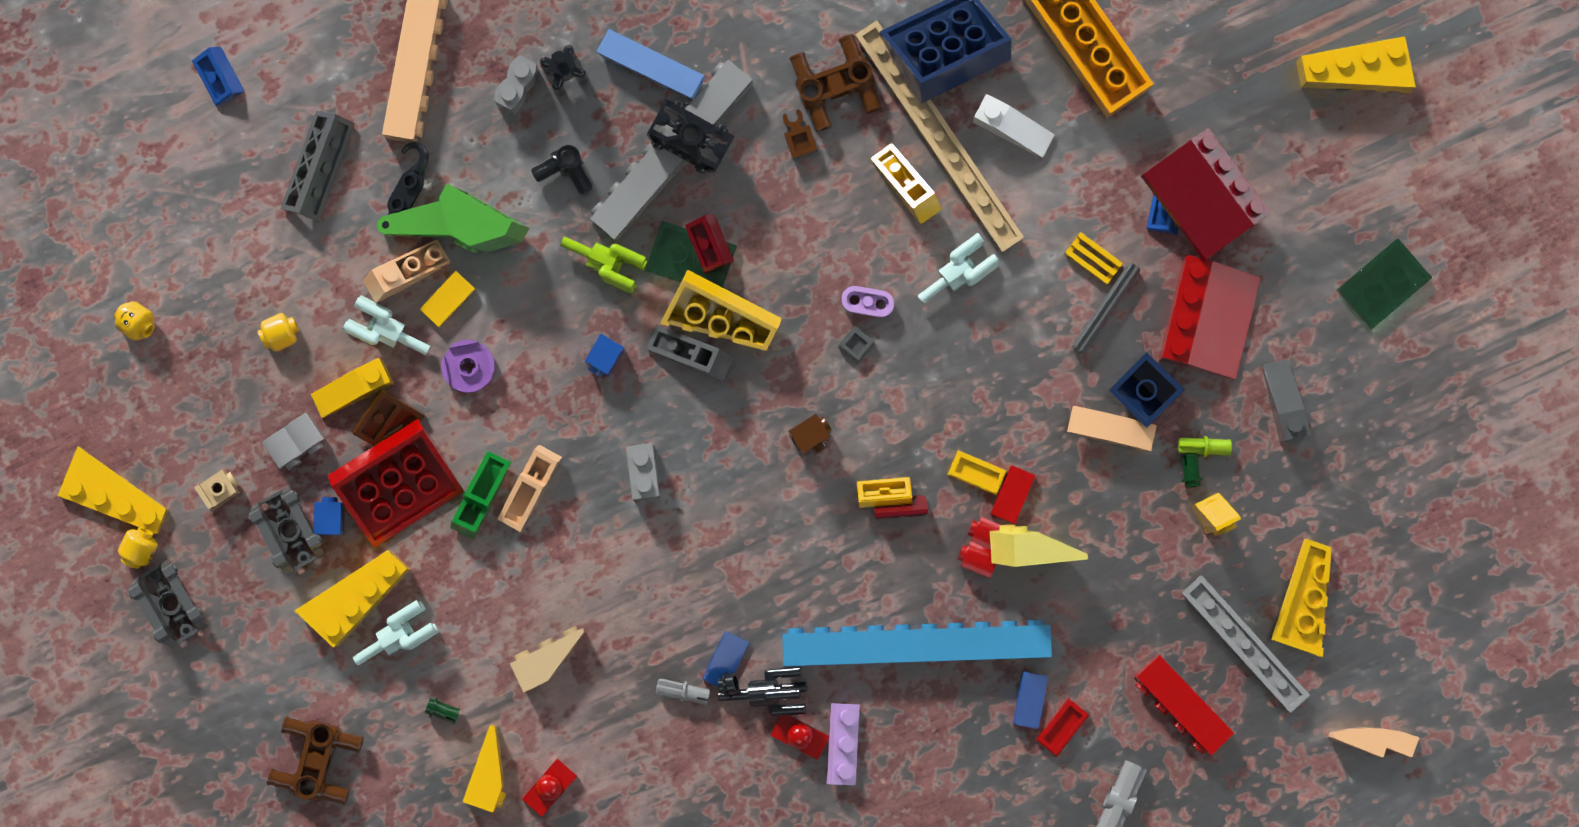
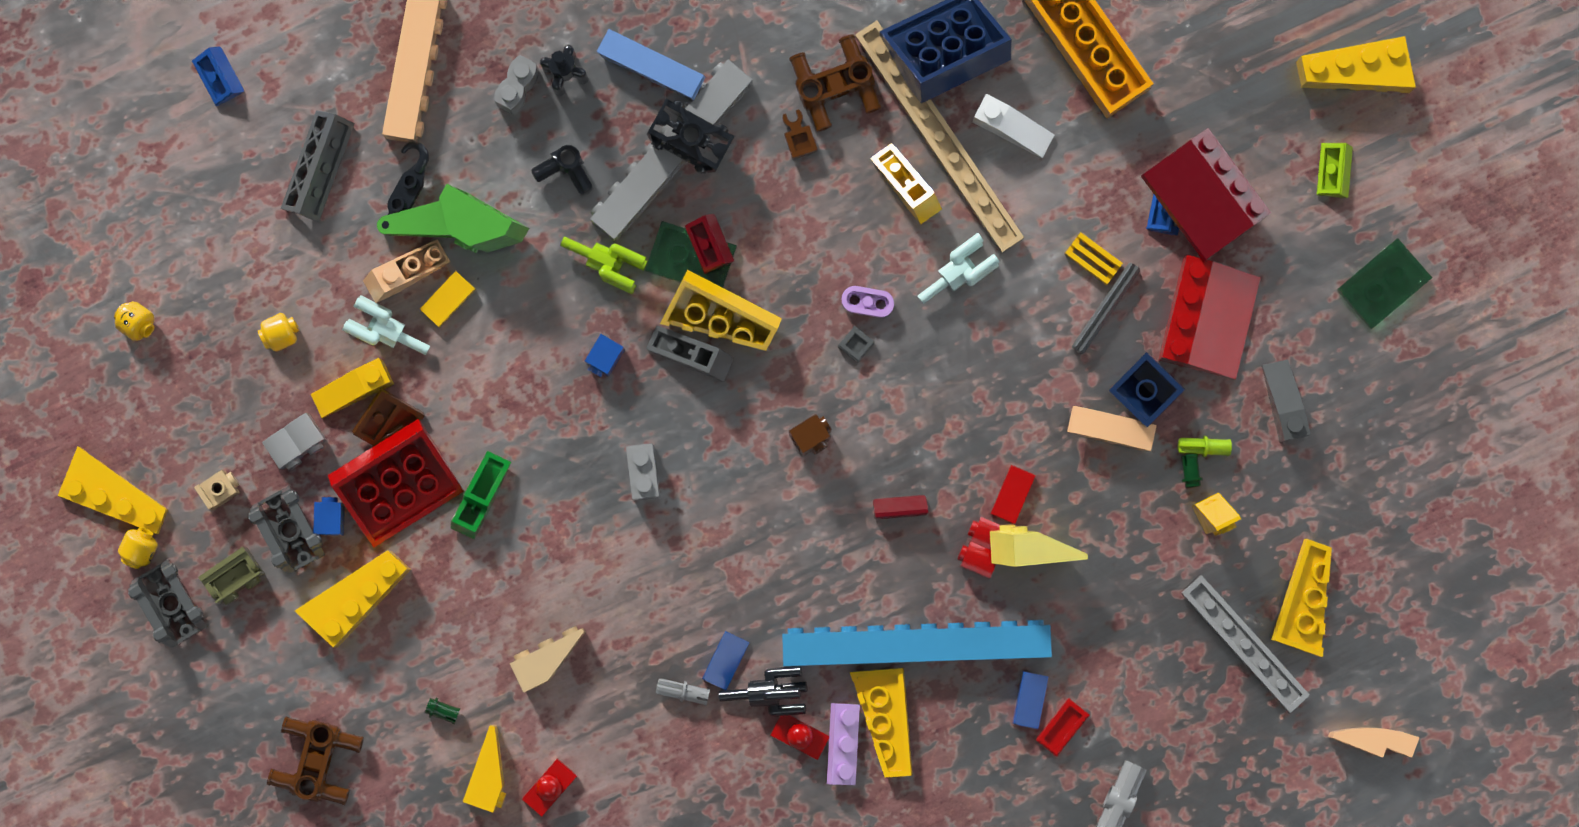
(232, 576): none -> olive hinge
(399, 634): light aqua plant -> none
(455, 358): medium lavender plate -> none
(529, 488): light nougat slope -> none
(728, 684): black plate -> none
(884, 496): yellow tile -> none
(885, 709): none -> yellow wing
(977, 472): yellow tile -> none
(1183, 705): red brick -> none
(1334, 170): none -> lime slope

